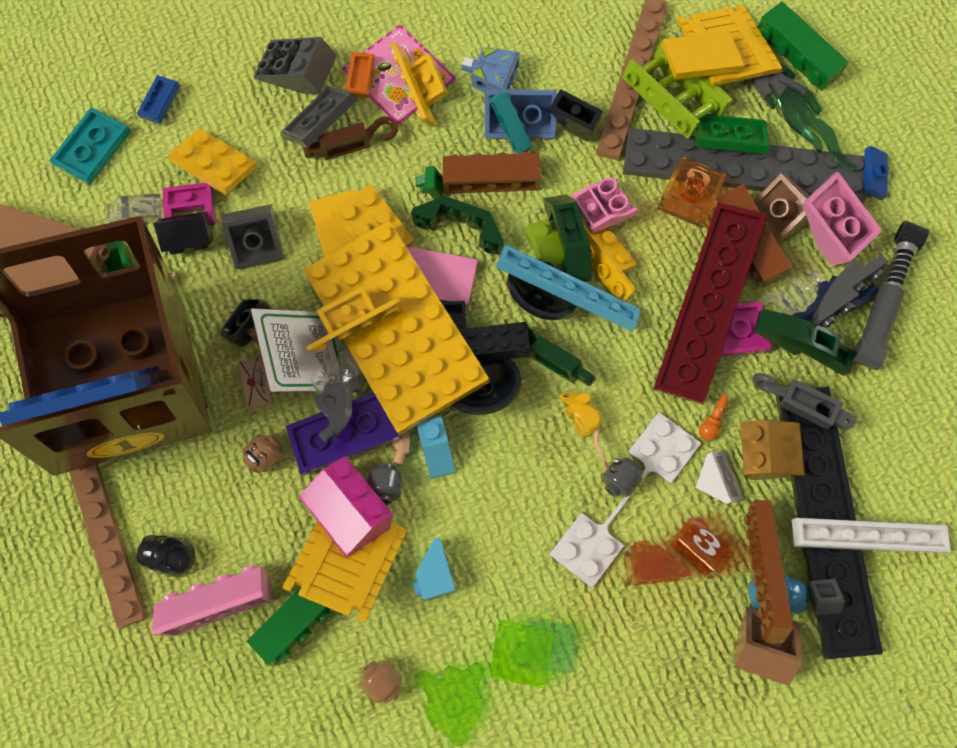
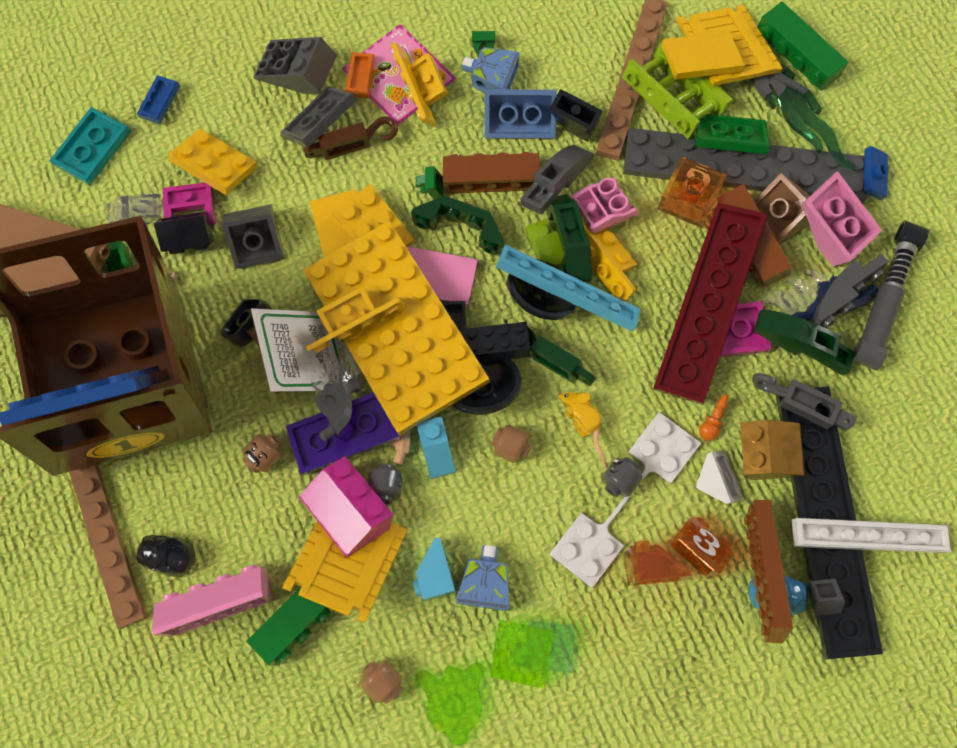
(255, 383): tan tile -> none
(480, 37): none -> green tile
(485, 582): none -> medium blue torso
(510, 122): teal piece -> none
(511, 443): none -> medium nougat head
(554, 175): none -> dark grey slope
(770, 660): medium nougat slope -> none

